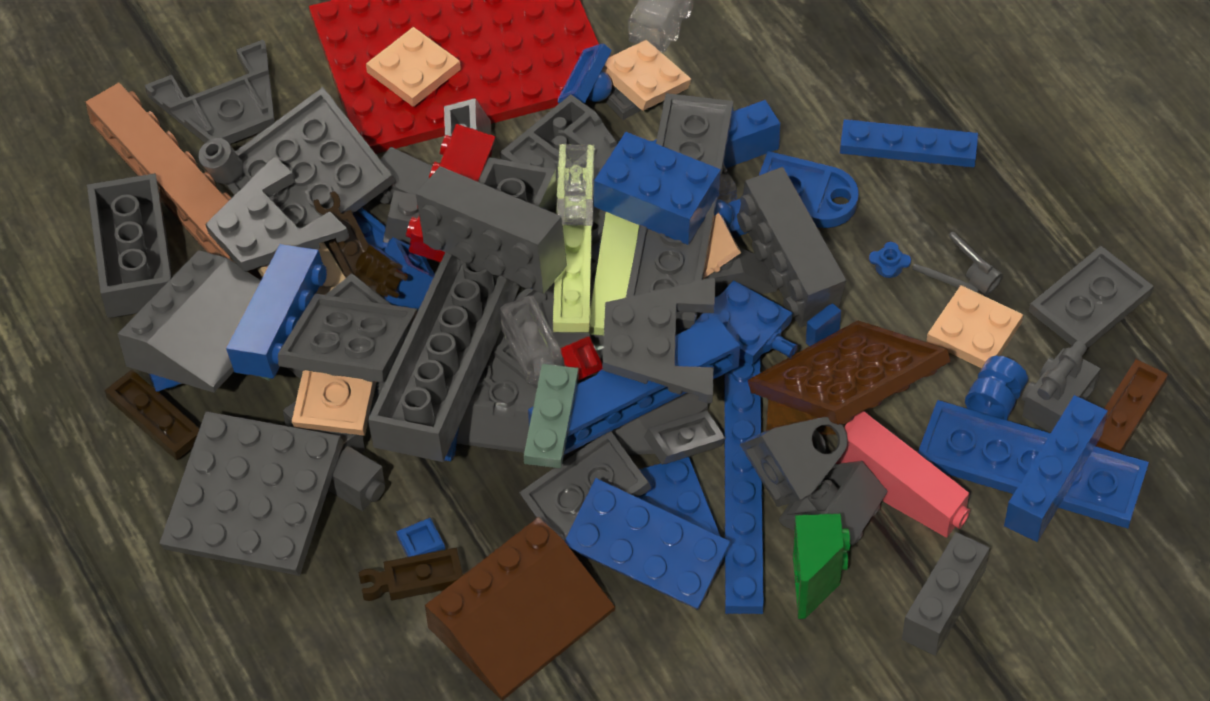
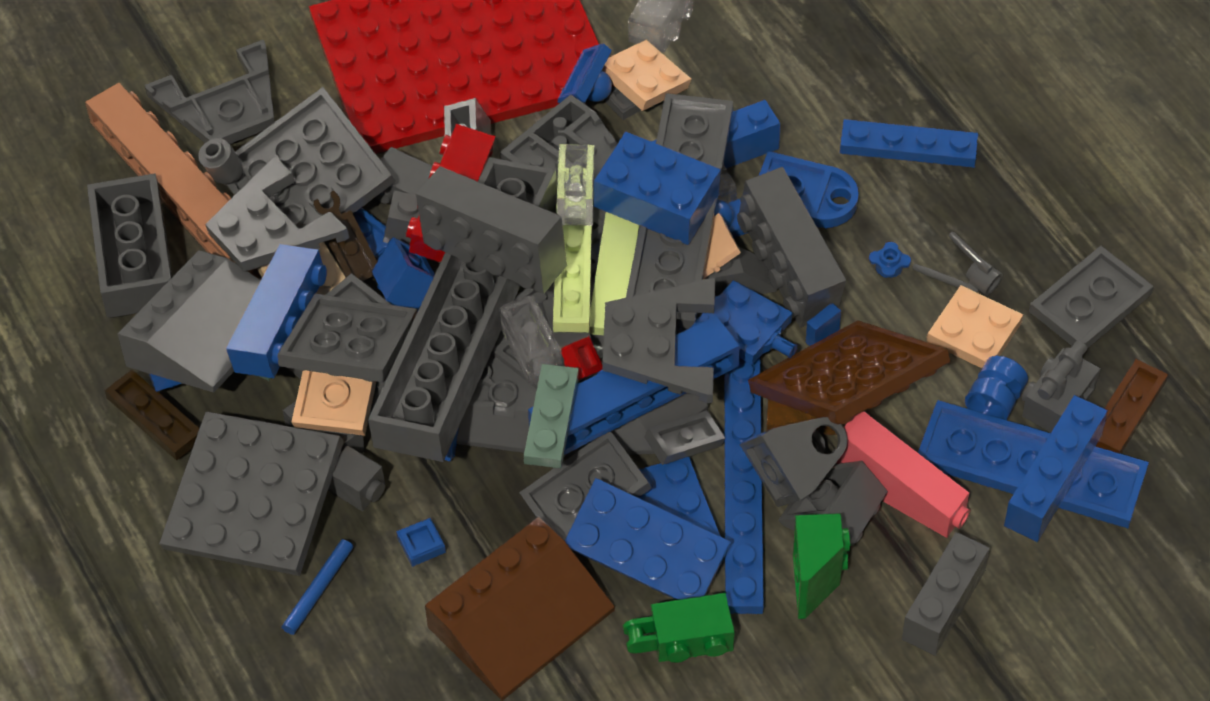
(317, 587): none -> blue bar
(379, 271): dark brown plate -> none
(413, 66): light nougat plate -> none
(413, 575): dark brown plate -> none
(683, 629): none -> green brick

